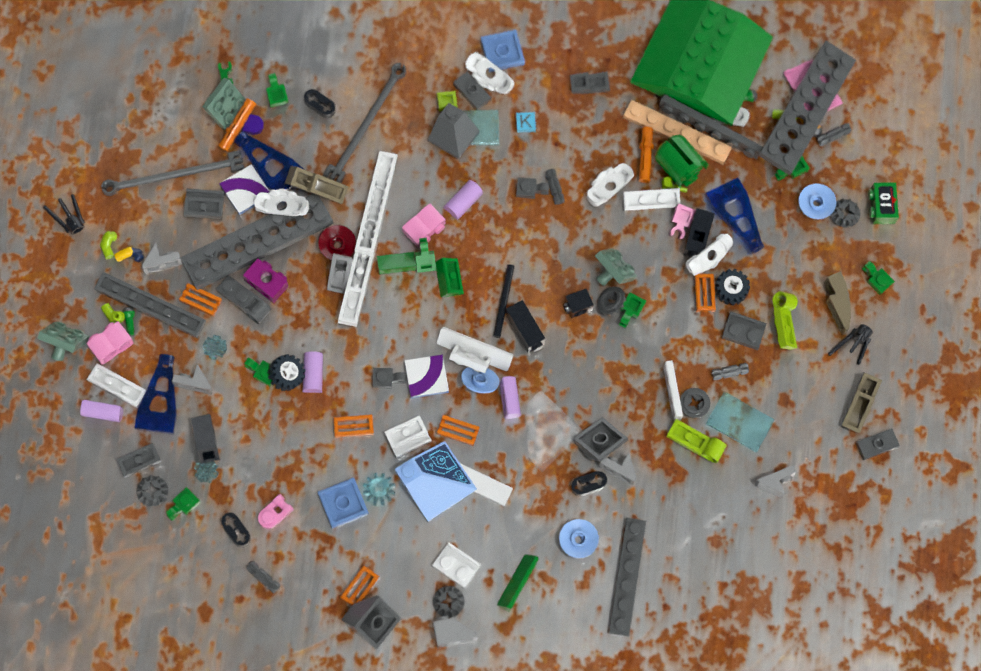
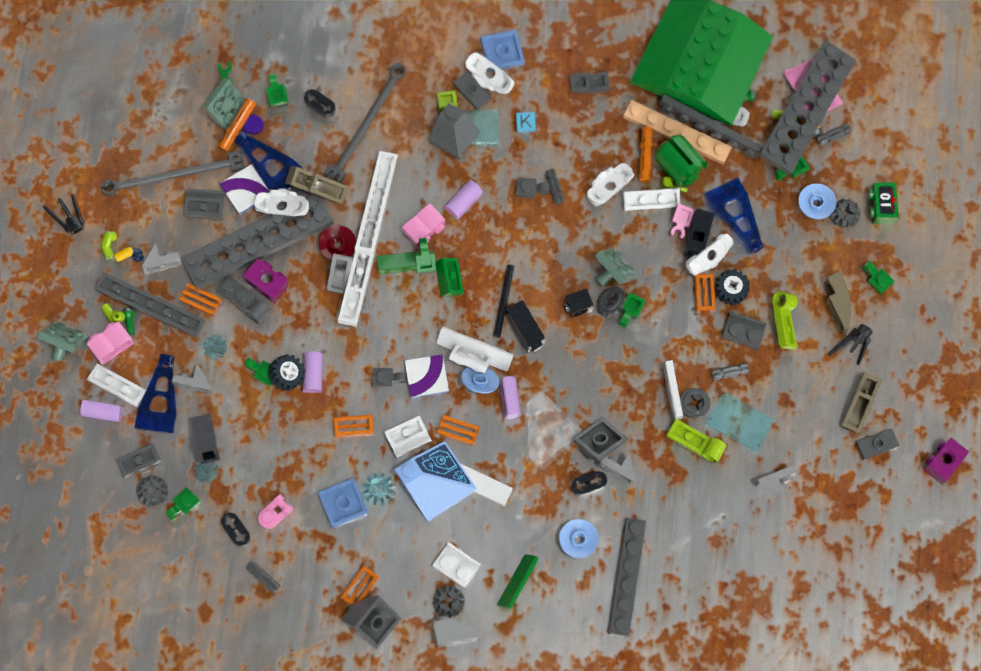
(937, 468): none -> magenta brick

